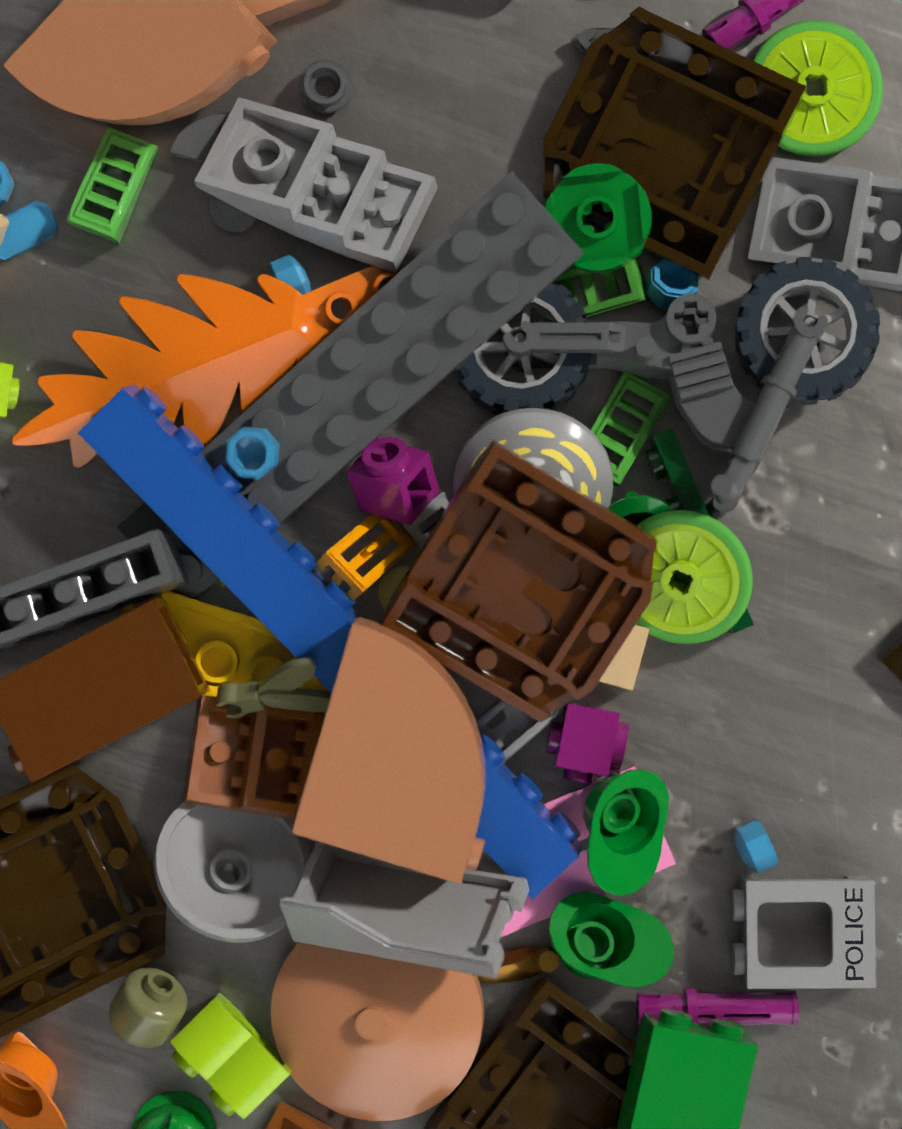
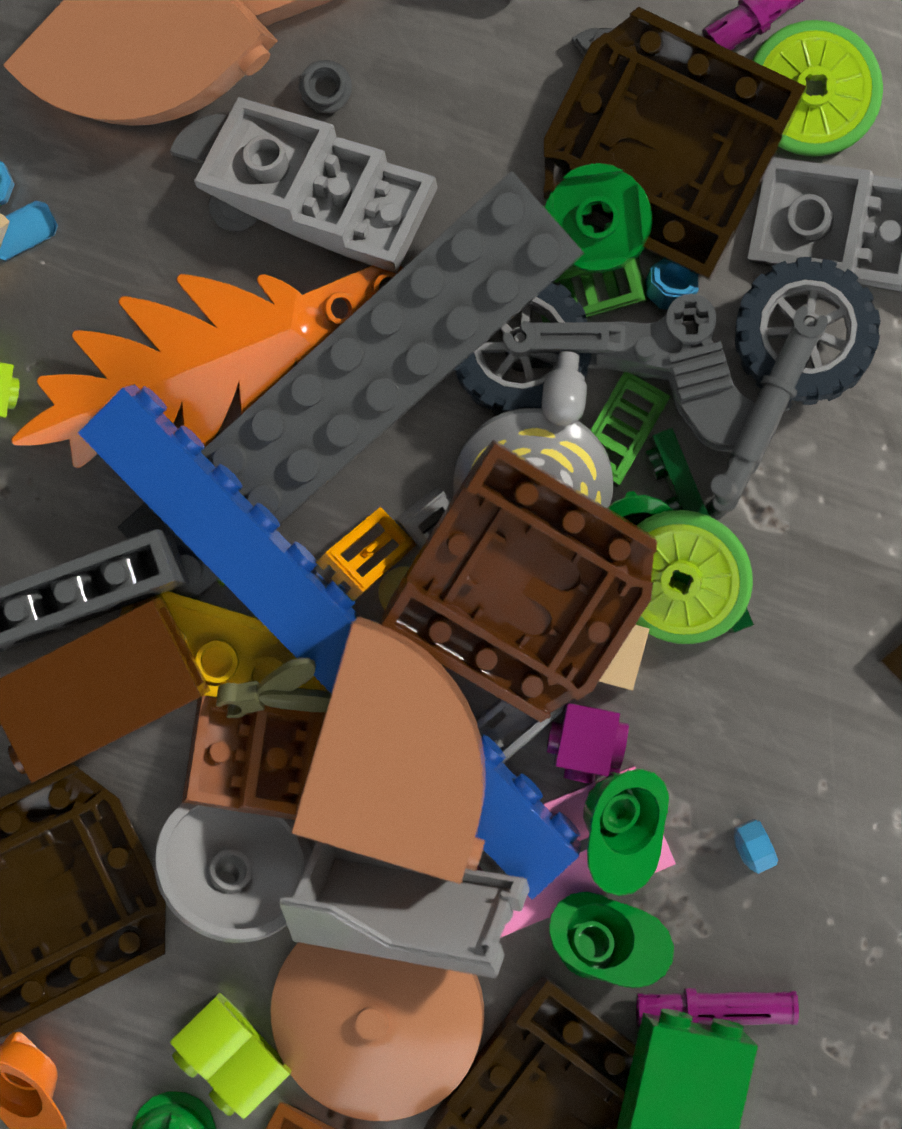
(111, 229): bright green slope -> none
(147, 1007): olive head -> none
(252, 452): dark azure tile -> none
(291, 272): dark azure tile -> none
(393, 480): magenta brick -> none
(524, 964): pearl gold bar -> none
(564, 391): none -> light grey cylinder
(851, 933): light grey window -> none

